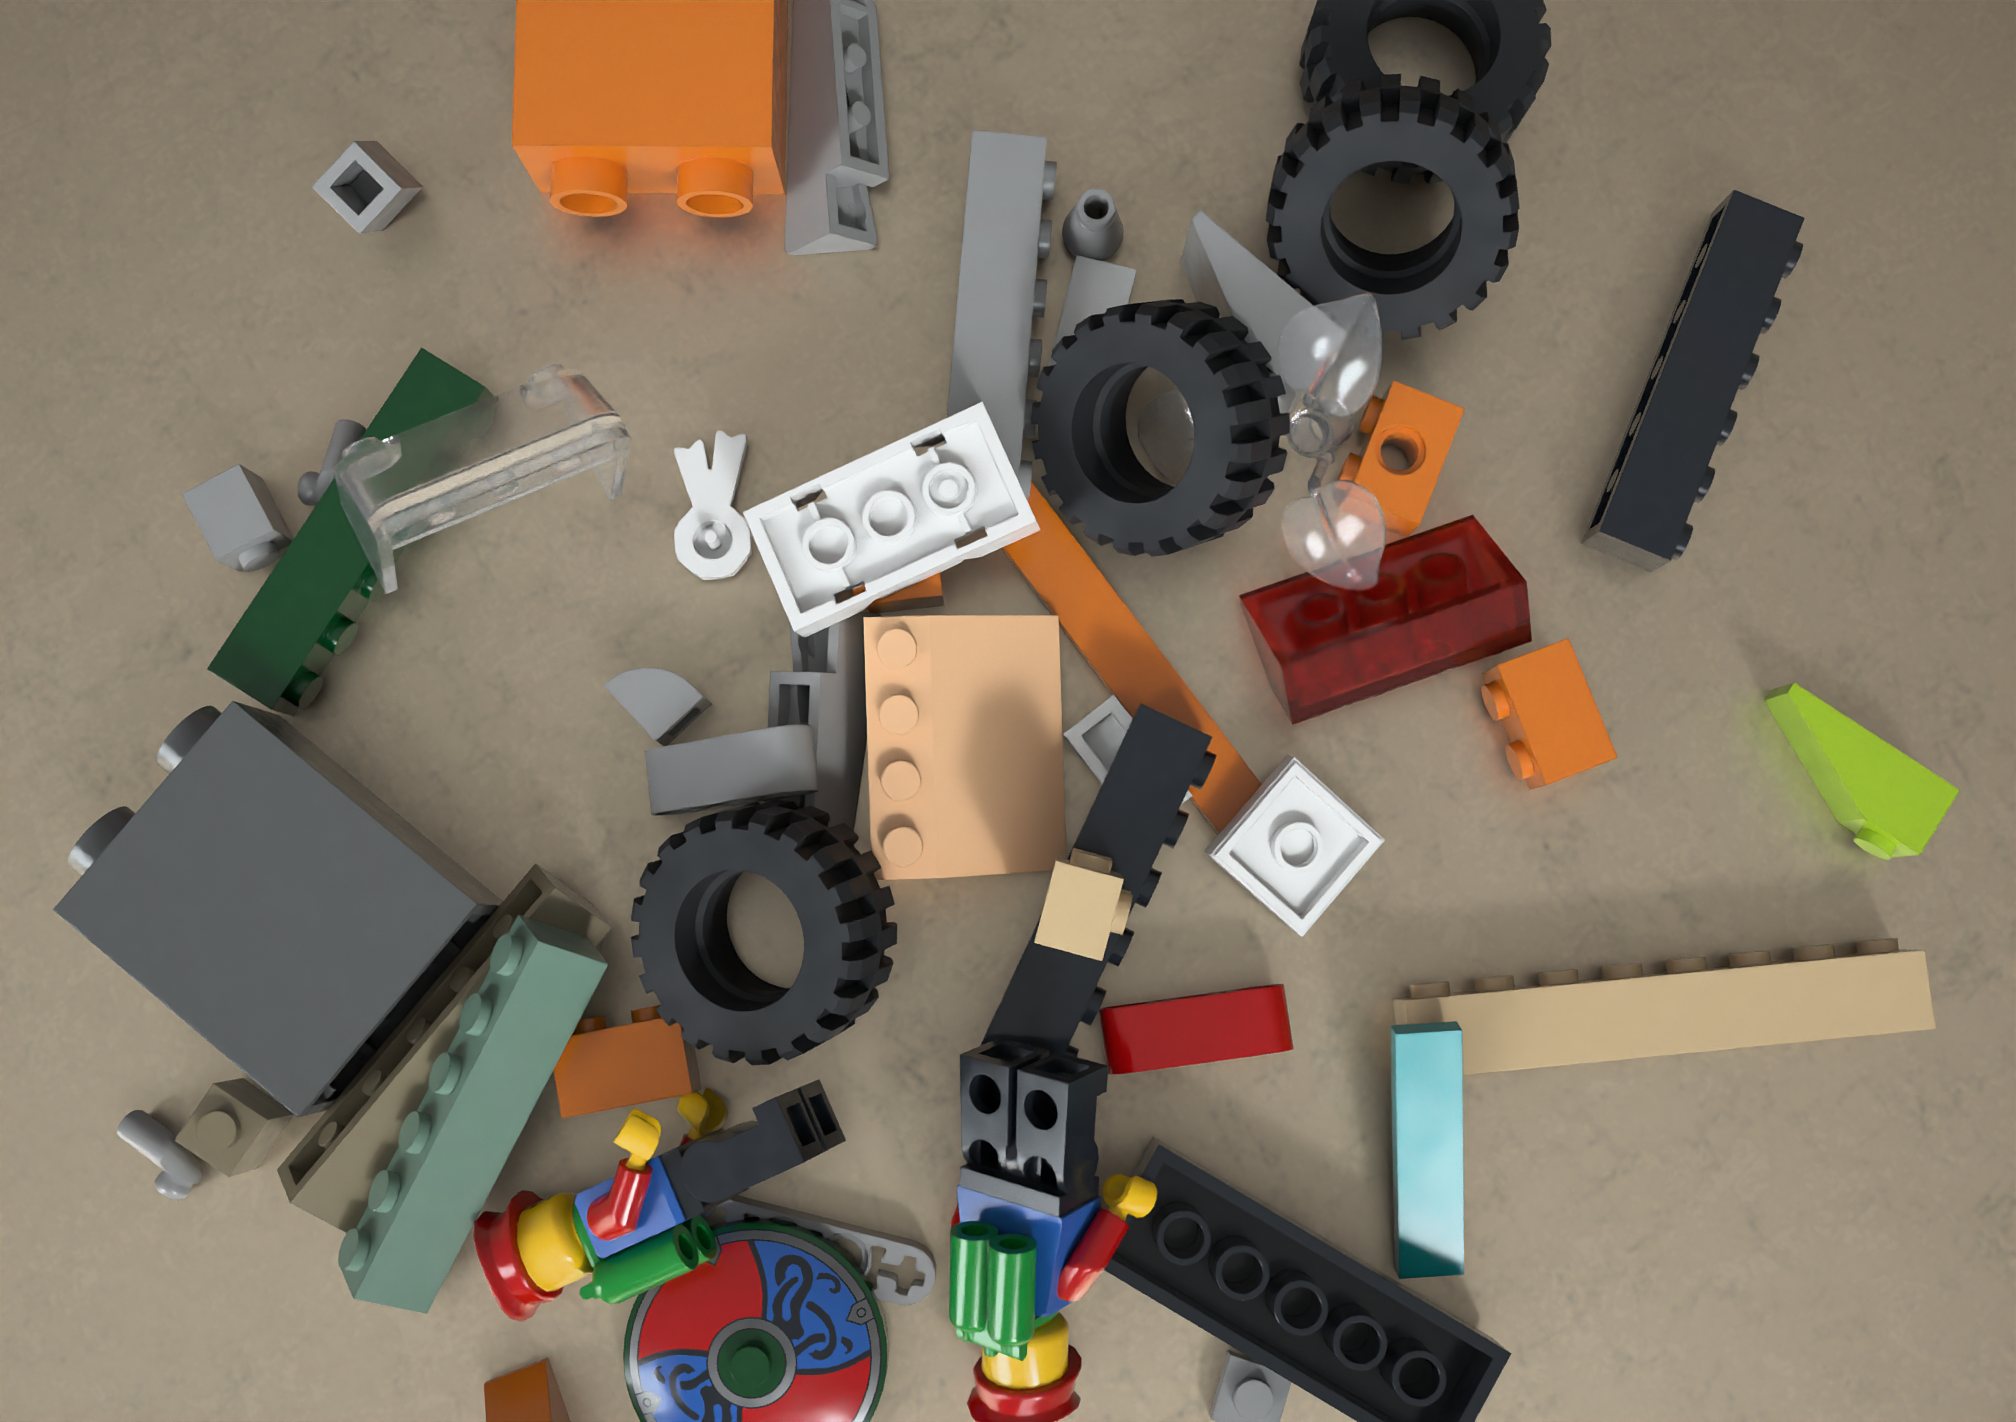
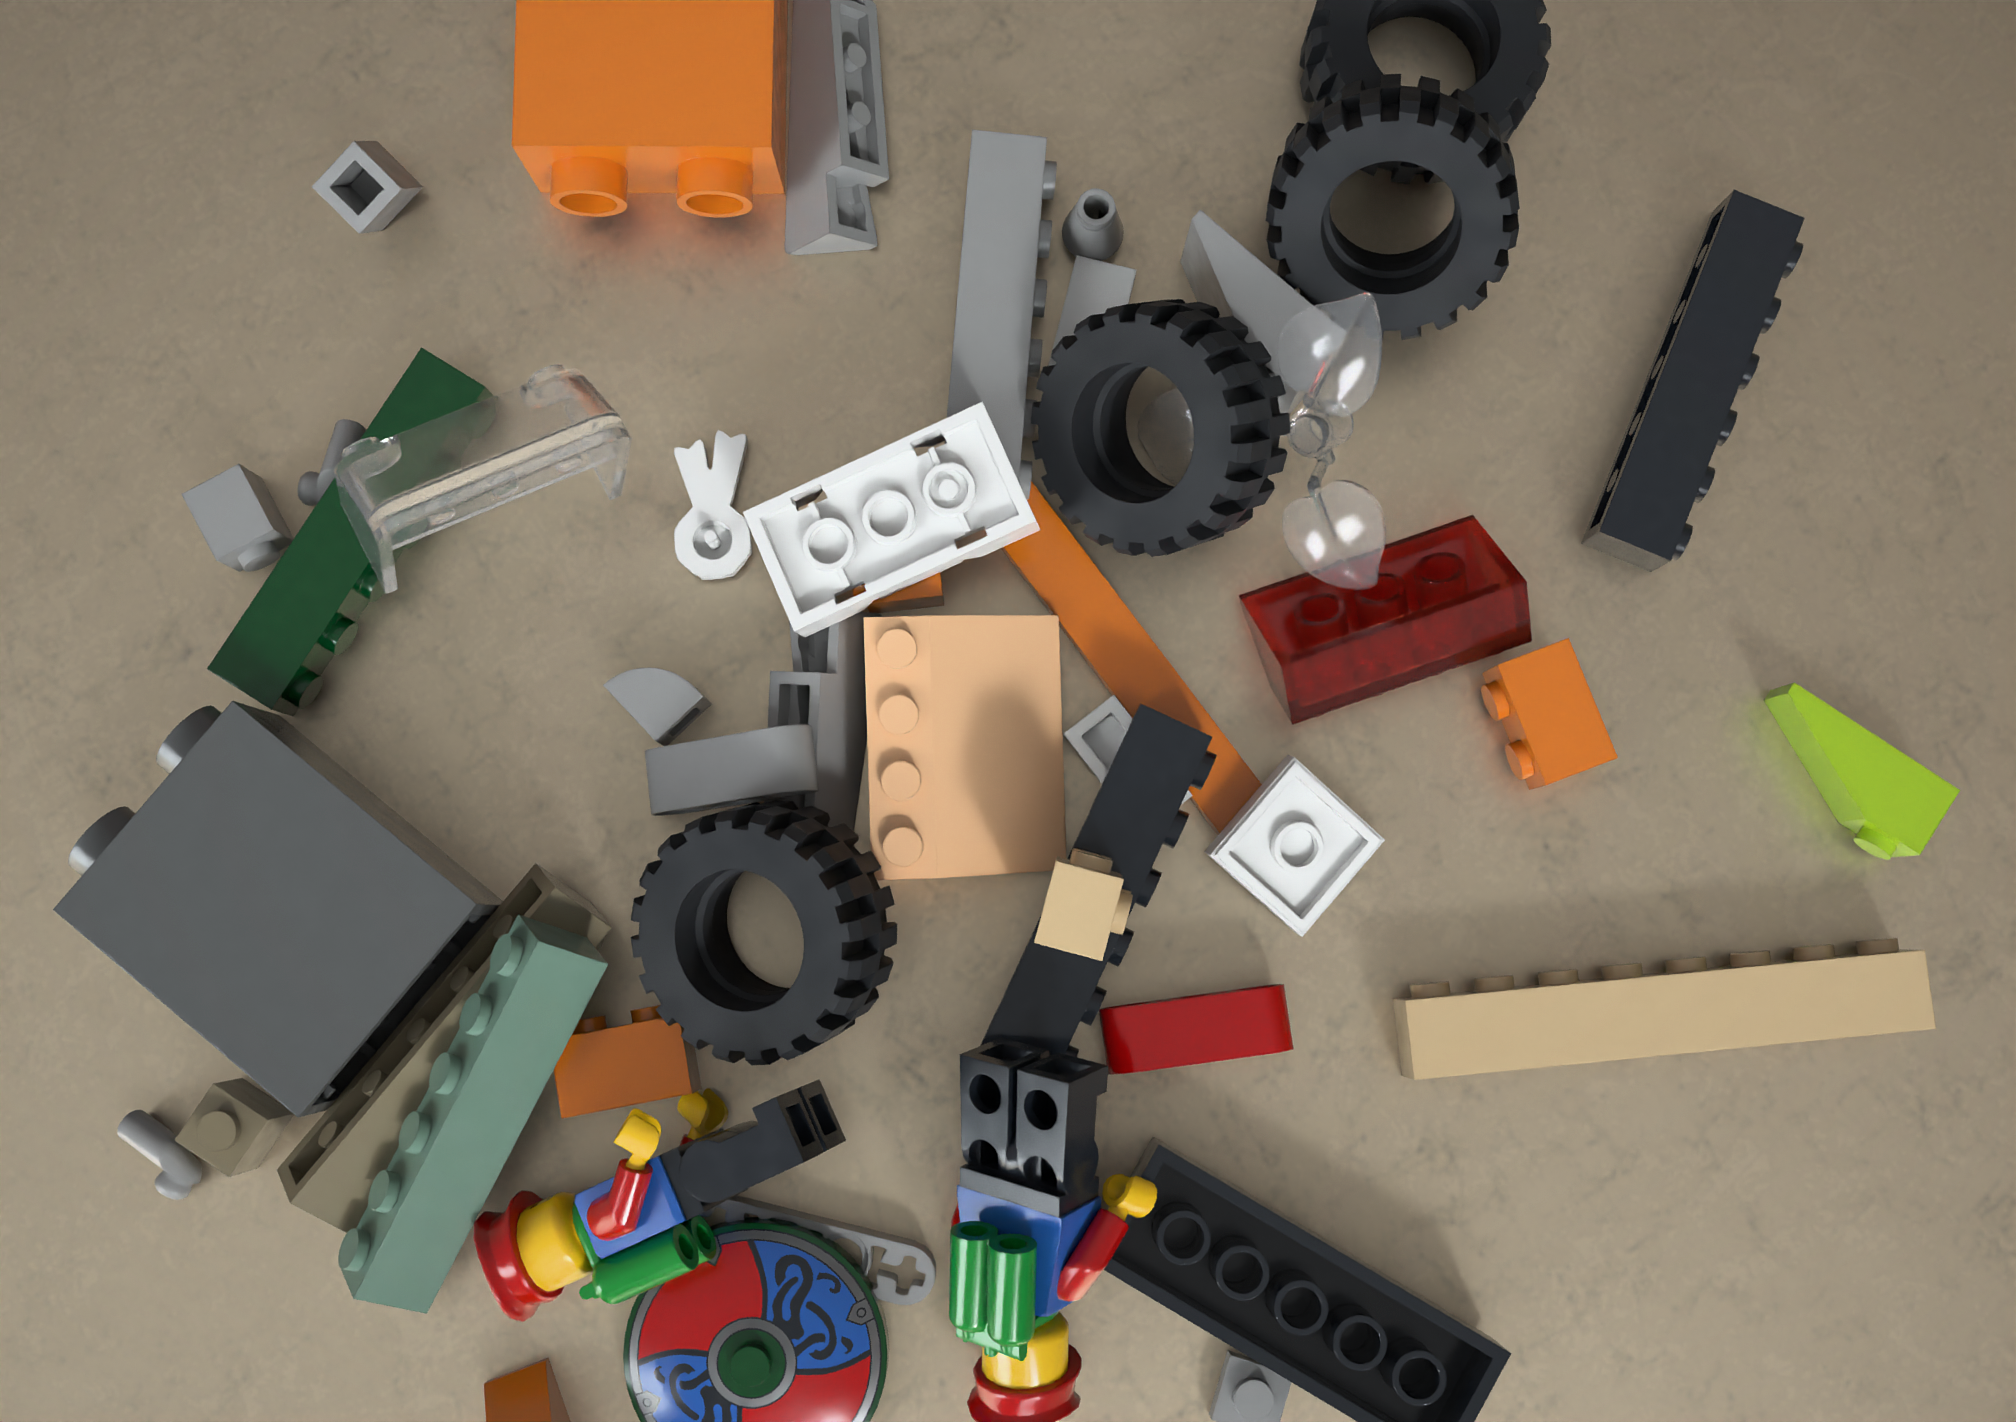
(1424, 431): orange brick -> none
(1427, 1149): tile -> none

